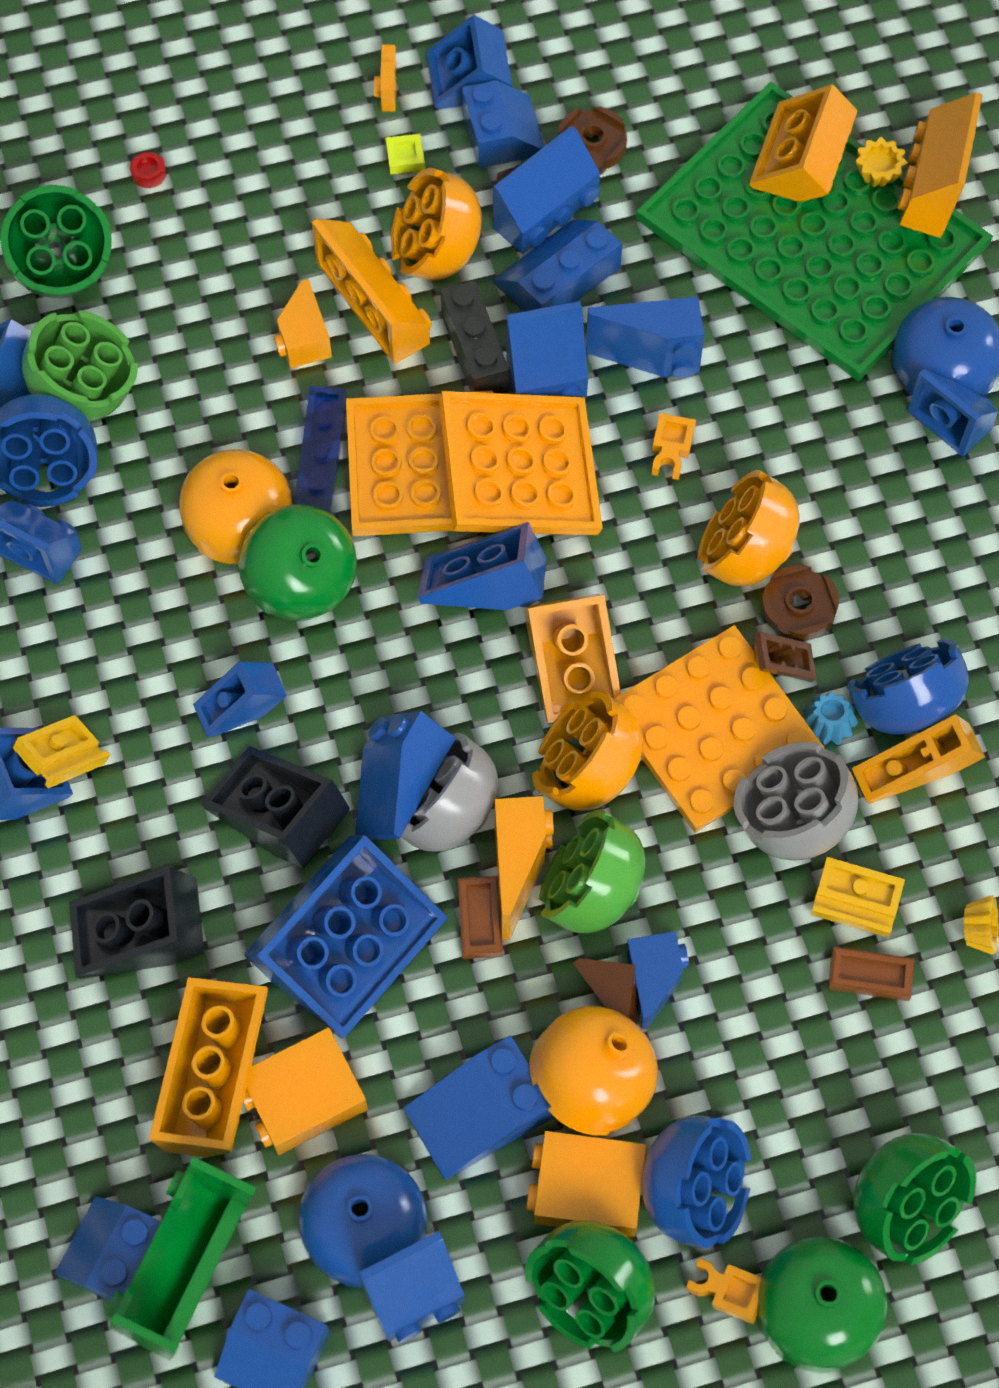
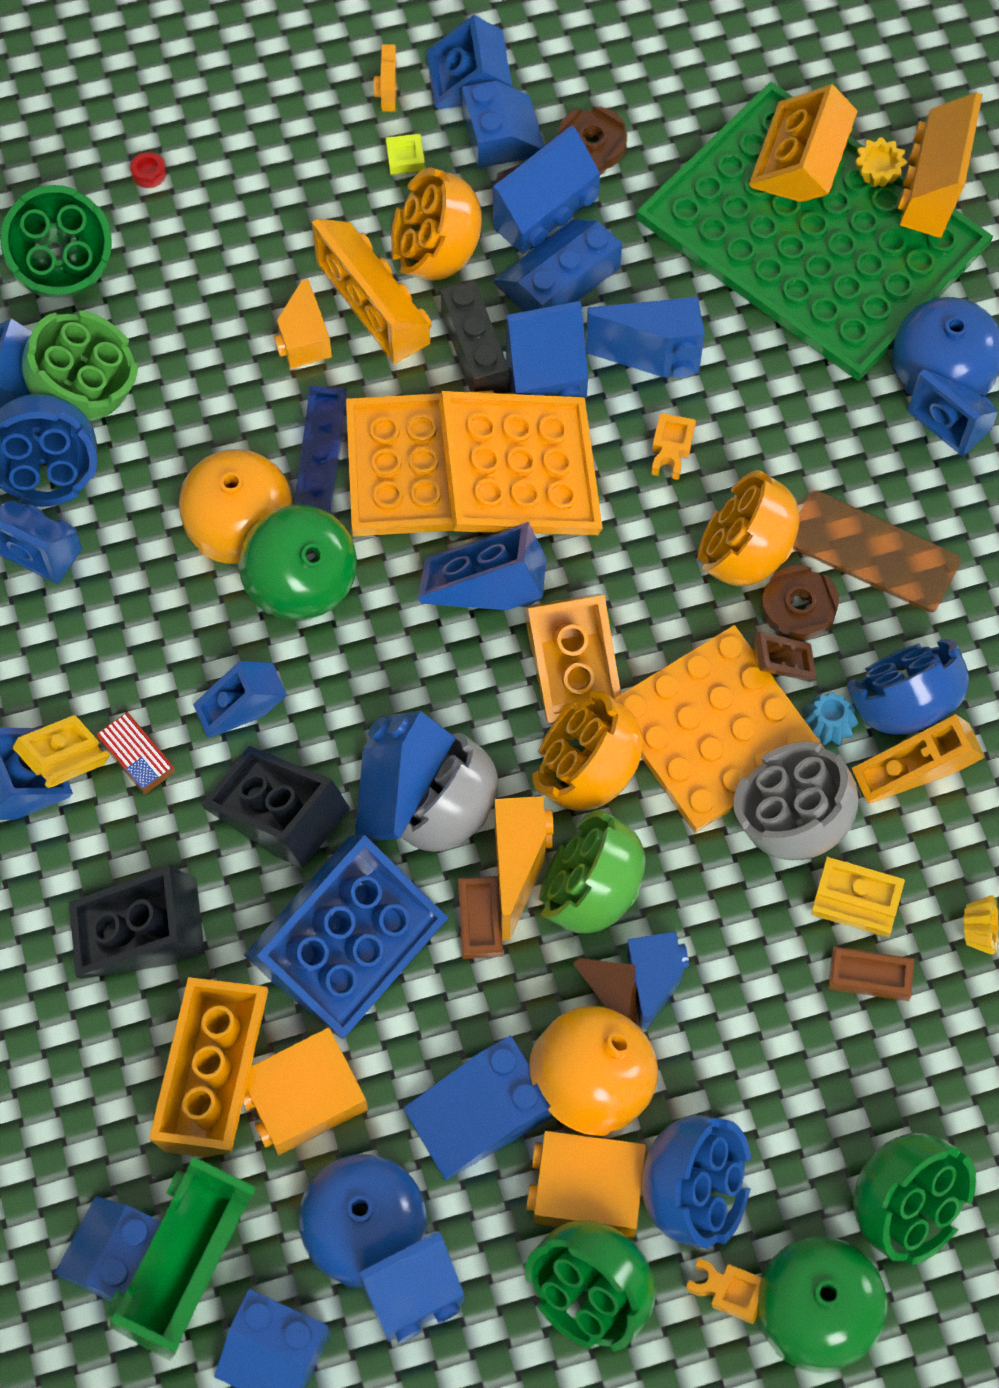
(135, 753): none -> tile
(875, 551): none -> clear orange piece

